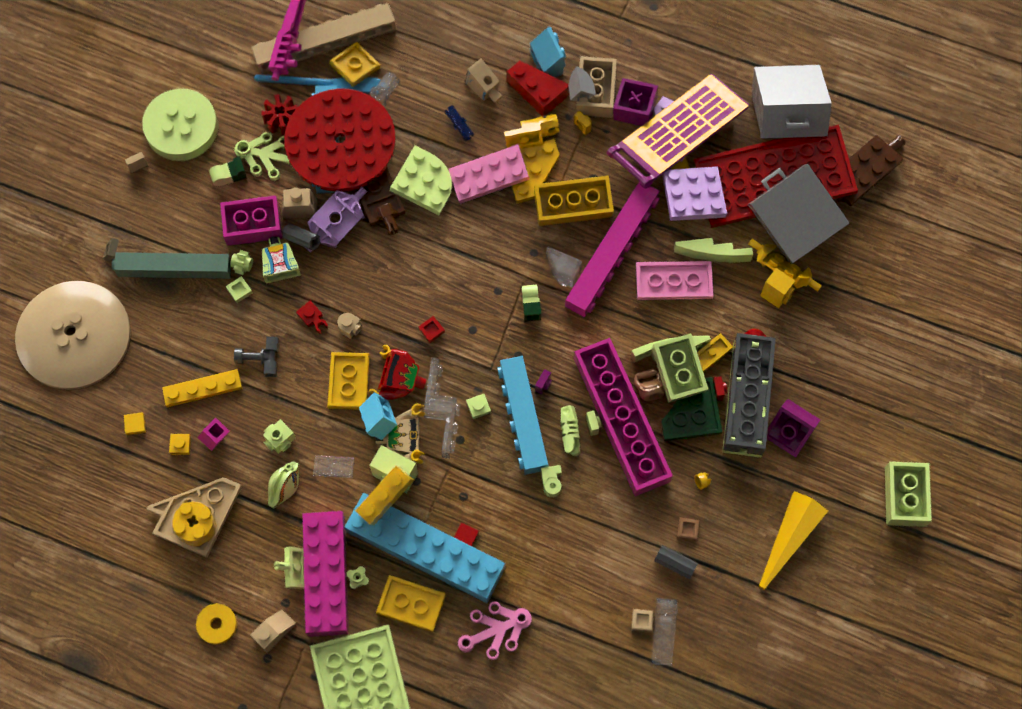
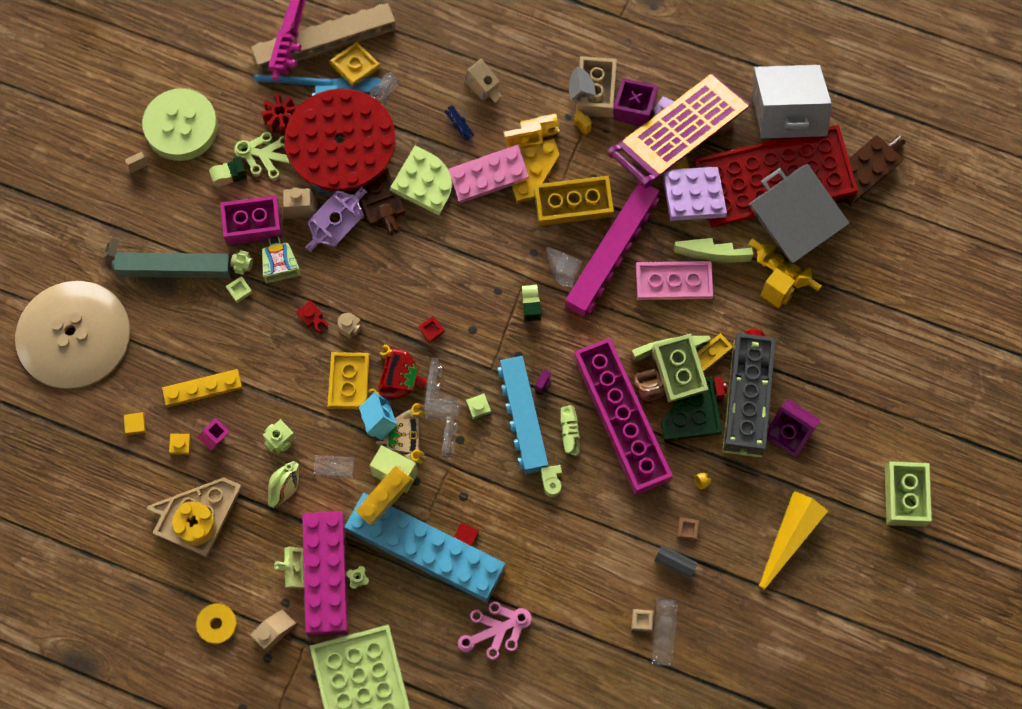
(266, 356): dark grey bar -> none
(301, 236): dark grey axle -> none
(411, 603): yellow tile -> none
(537, 87): red wedge -> none
(547, 53): medium azure slope -> none
(593, 423): yellowish green plate -> none

